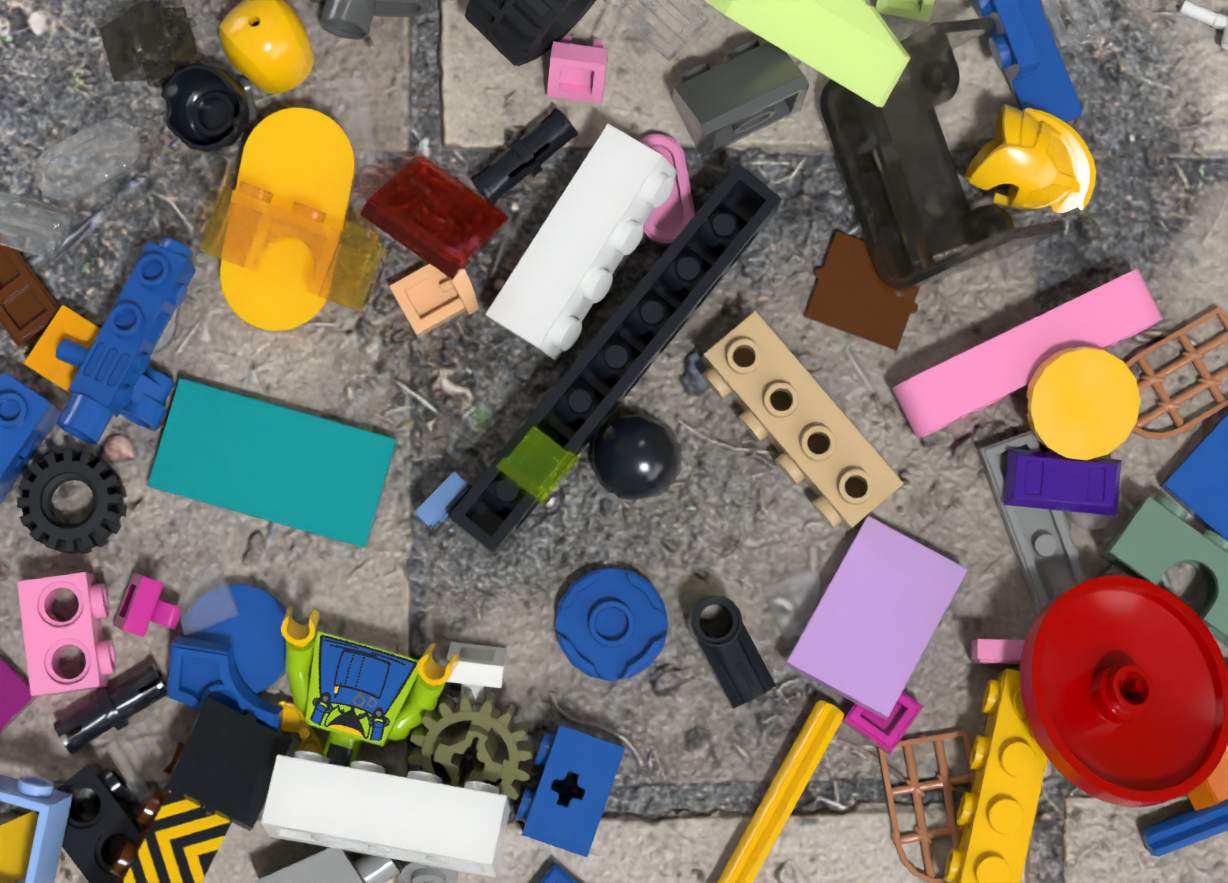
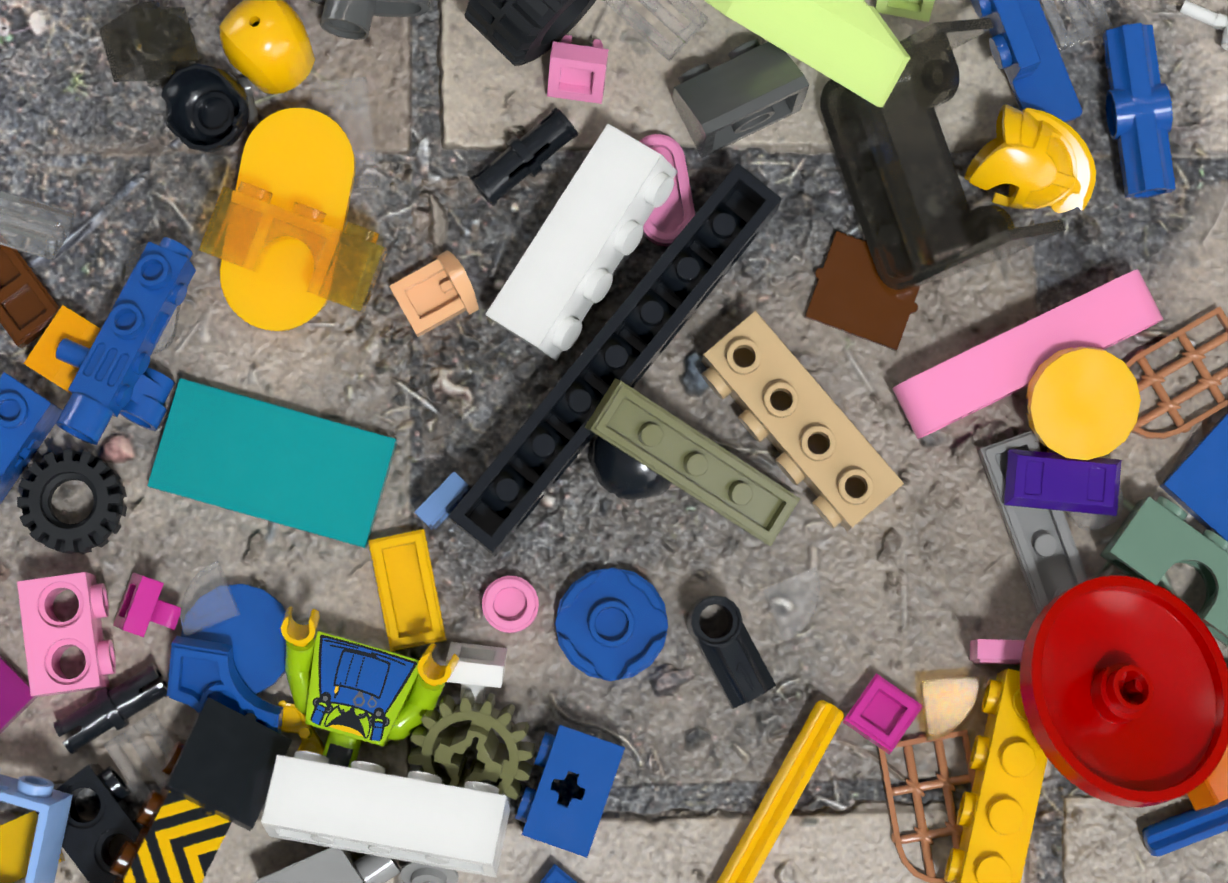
(88, 161): clear tile -> none
(407, 590): none -> yellow tile
(434, 216): clear red plate -> none
(510, 604): none -> bright pink tile
(538, 466): clear neon green panel -> none
(692, 462): none -> olive tile
(876, 617): lavender tile -> none
(947, 704): none -> clear yellow tile
(1138, 111): none -> blue piece

